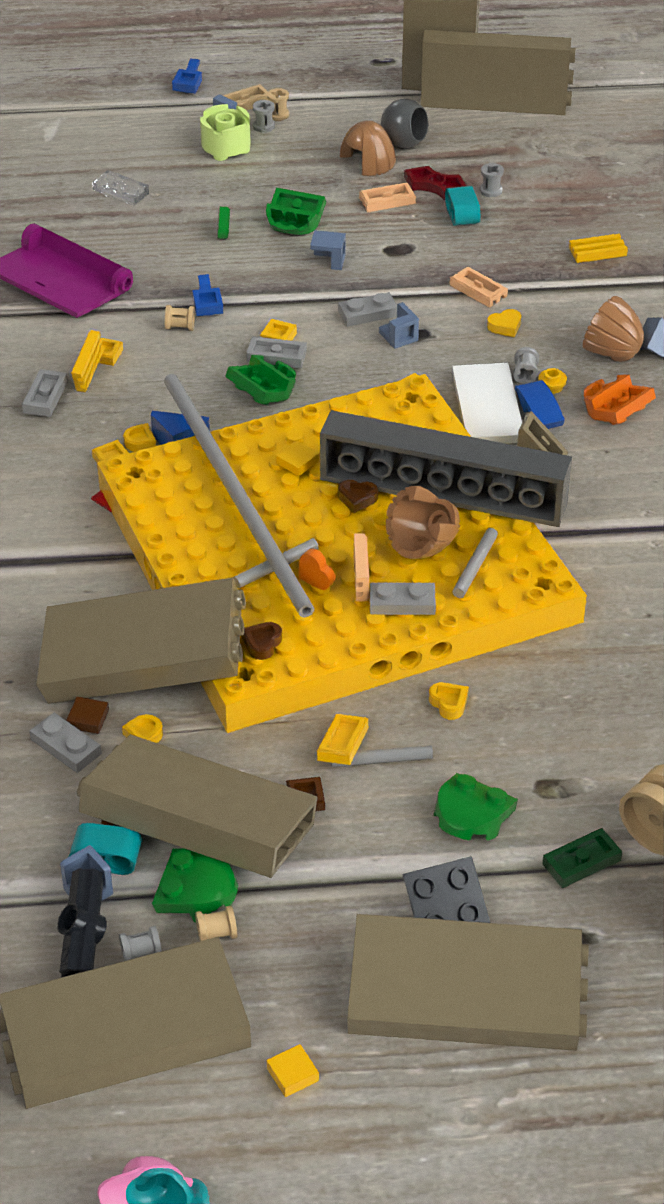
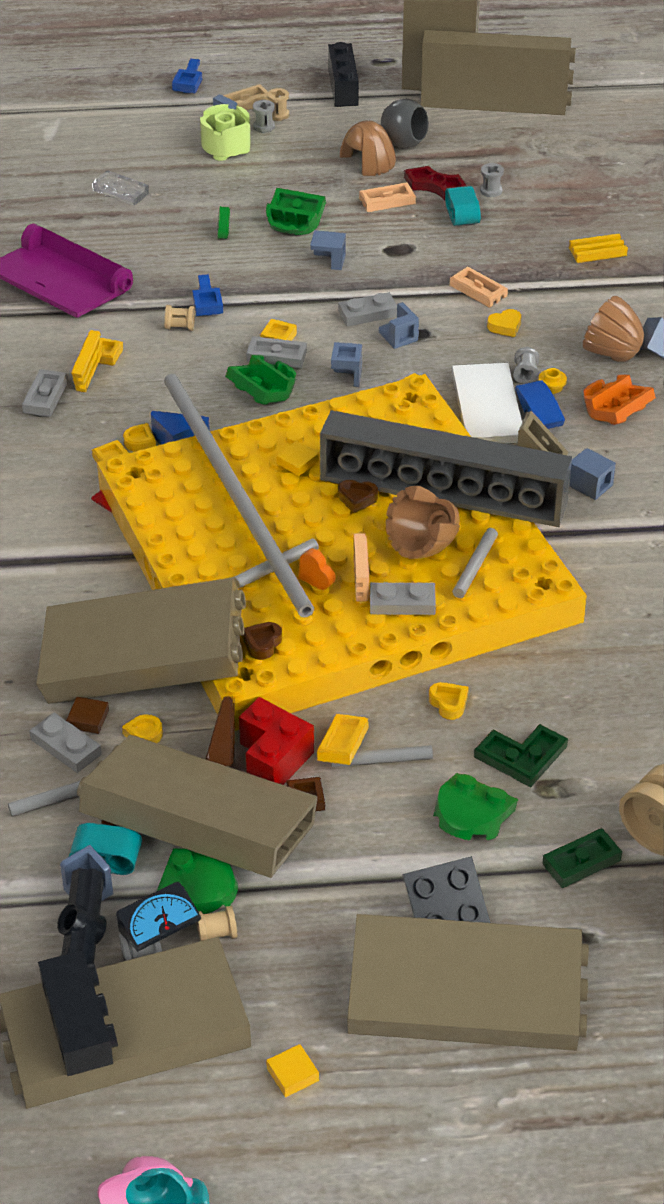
(43, 799): none -> light grey bar
(77, 1012): none -> black brick
(157, 916): none -> slope
(223, 738): none -> reddish brown slope
(275, 741): none -> red brick
(343, 74): none -> black brick
(347, 359): none -> sand blue panel
(522, 761): none -> dark green tile
(591, 473): none -> sand blue panel

